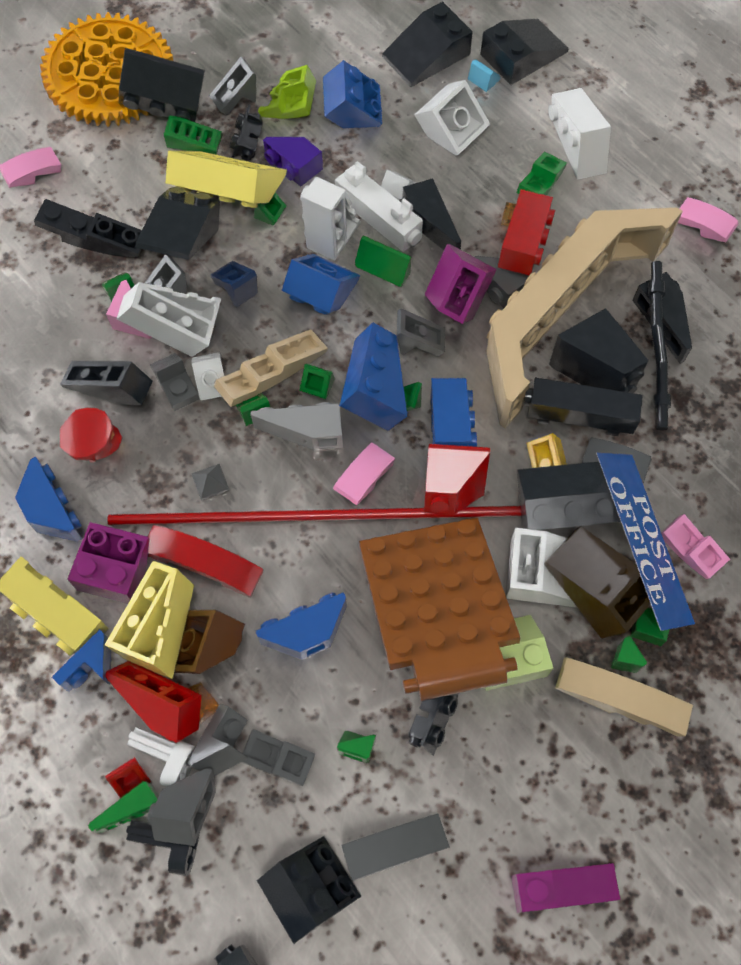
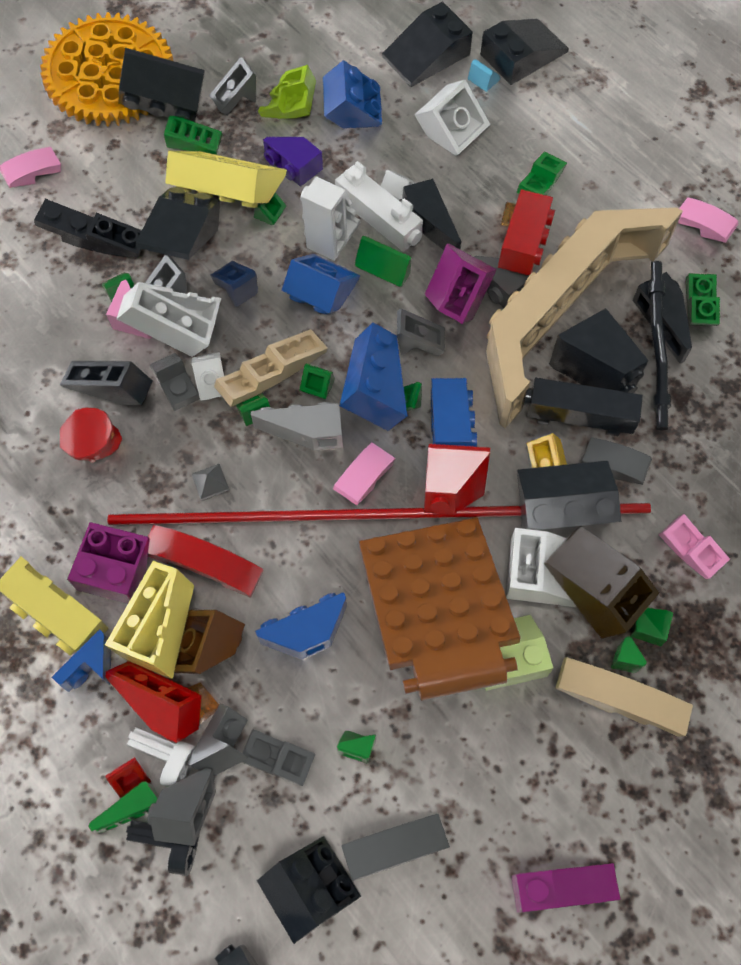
(45, 505): blue slope -> none
(247, 125): black hinge -> none
(431, 731): black hinge -> none
(581, 132): white wedge -> none
(646, 541): blue sticker -> none
(702, 299): none -> green slope

